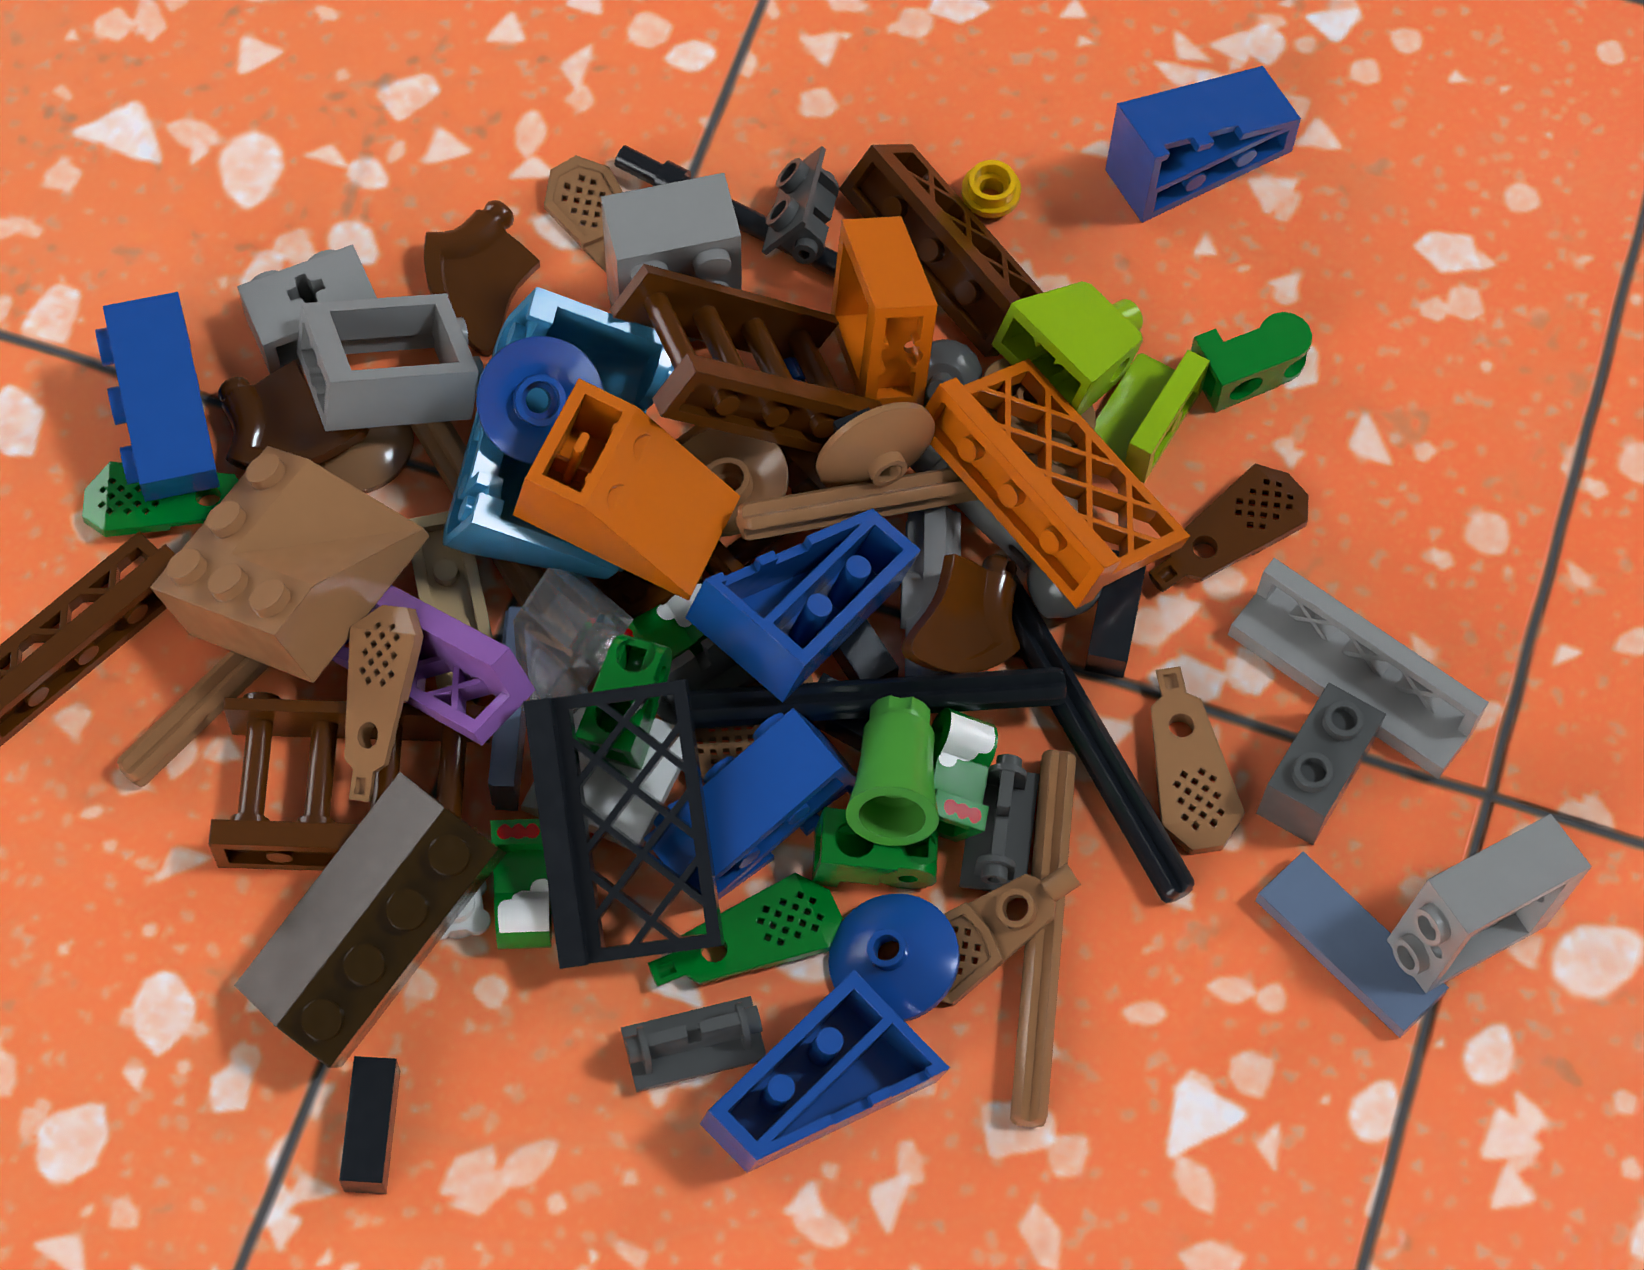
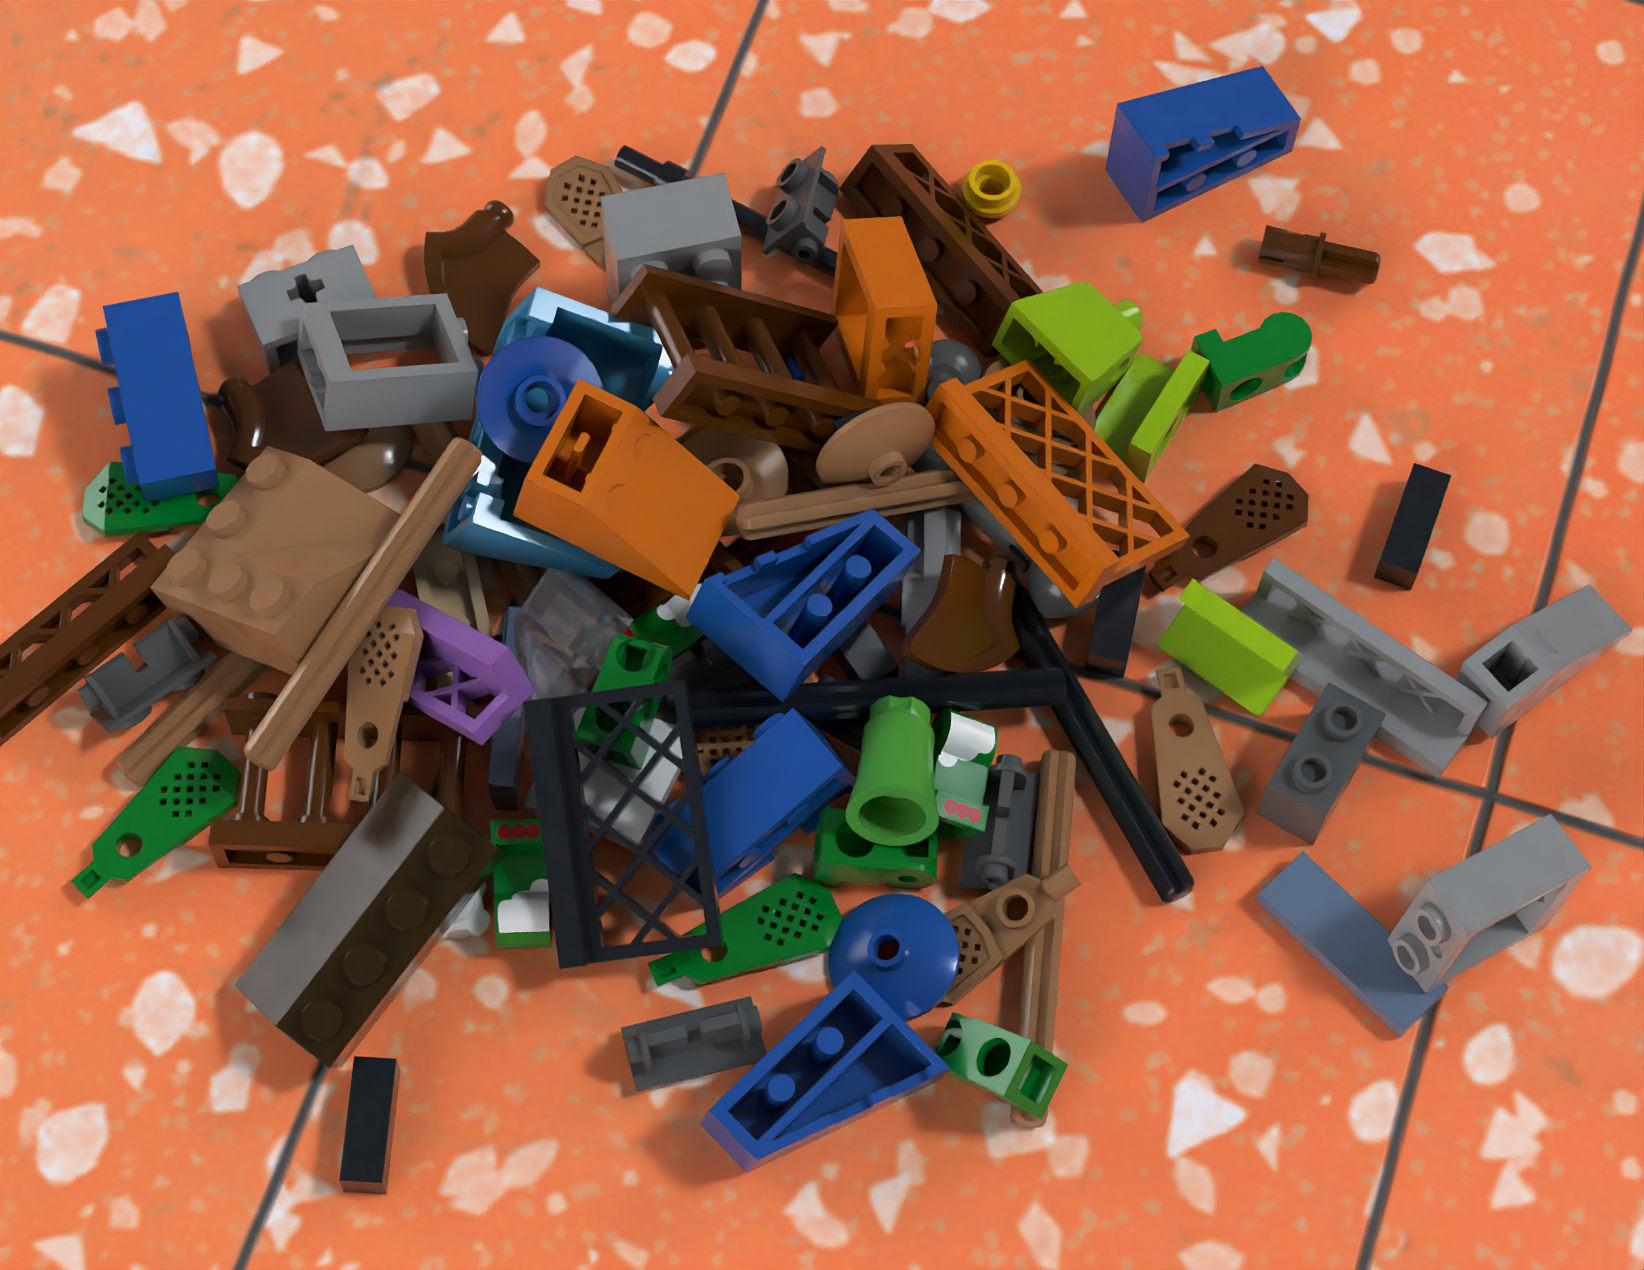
(128, 693): none -> dark grey hinge
(155, 823): none -> green piece
(362, 604): none -> medium nougat axle
(1000, 1063): none -> green leg
(1229, 649): none -> lime panel
(1315, 255): none -> reddish brown axle
(1412, 526): none -> black piece
(1540, 656): none -> light grey slope

